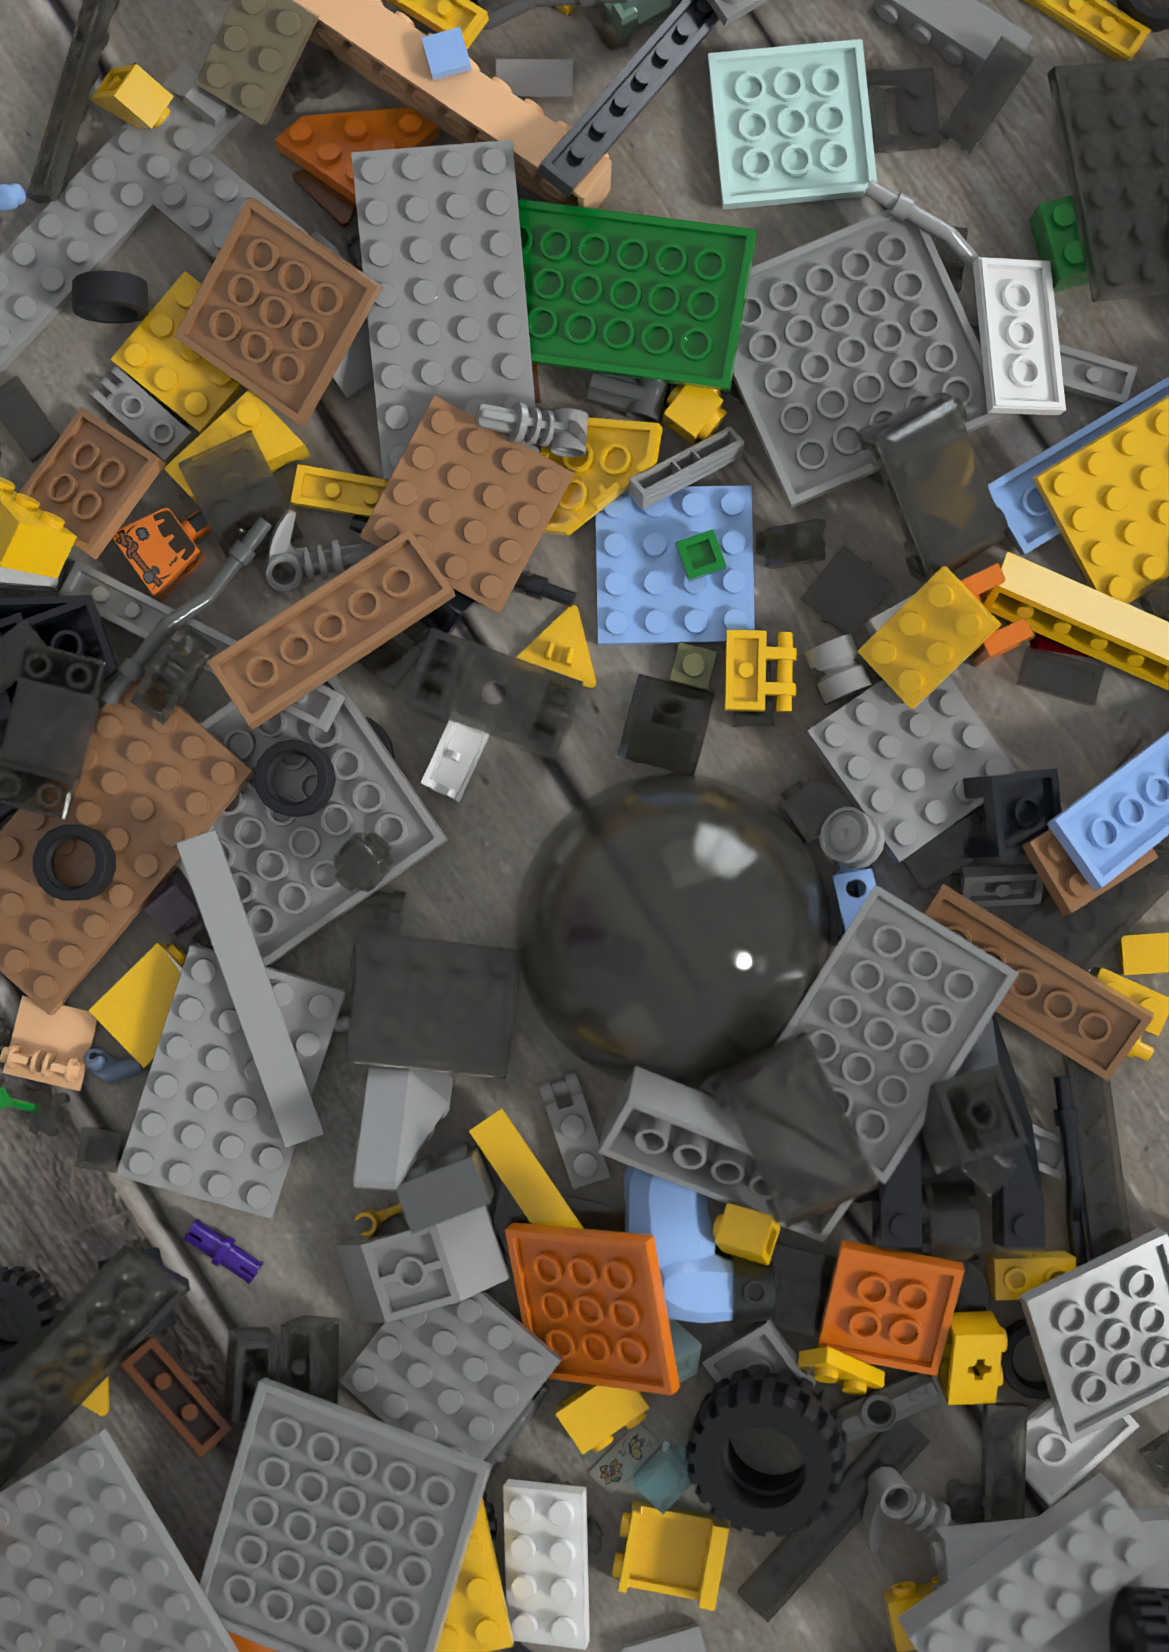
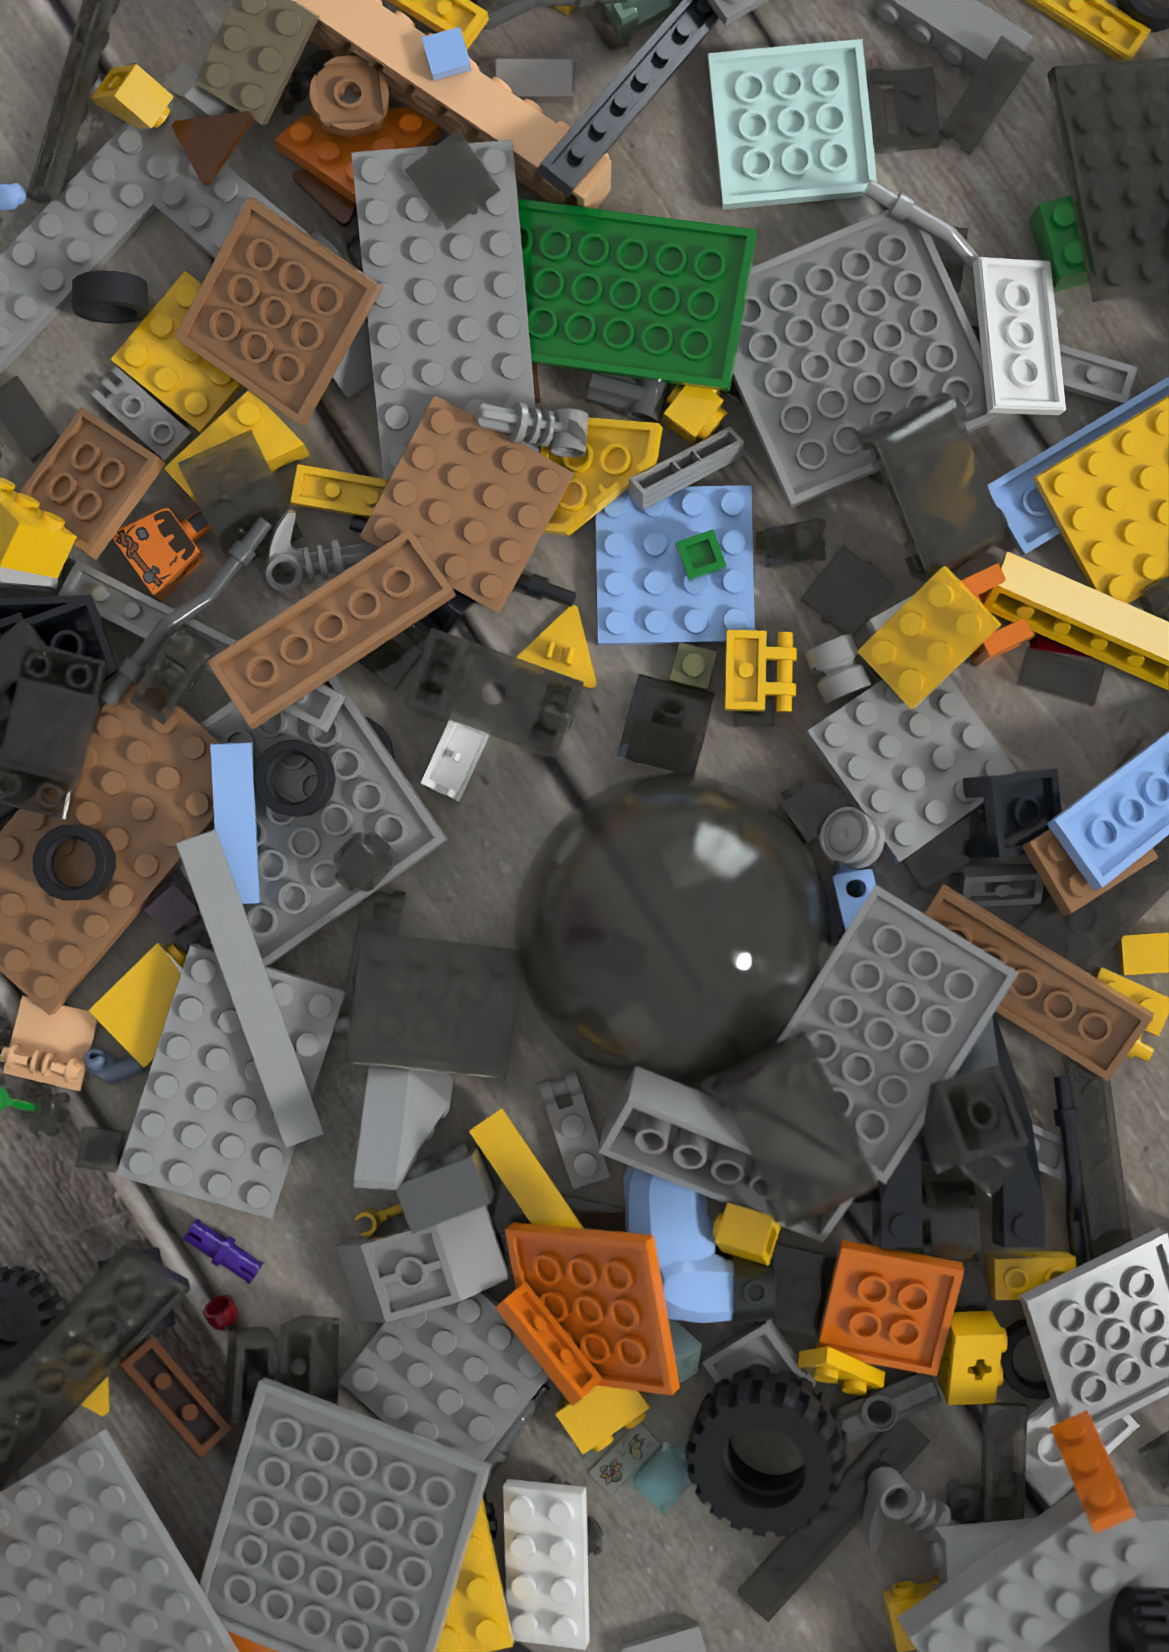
(211, 140): none -> reddish brown piece
(221, 1312): none -> dark red hinge
(236, 814): none -> light blue tile
(349, 119): none -> medium nougat plate
(452, 180): none -> clear smoke piece
(549, 1343): none -> orange plate
(671, 1553): yellow panel -> none
(1092, 1472): none -> orange plate

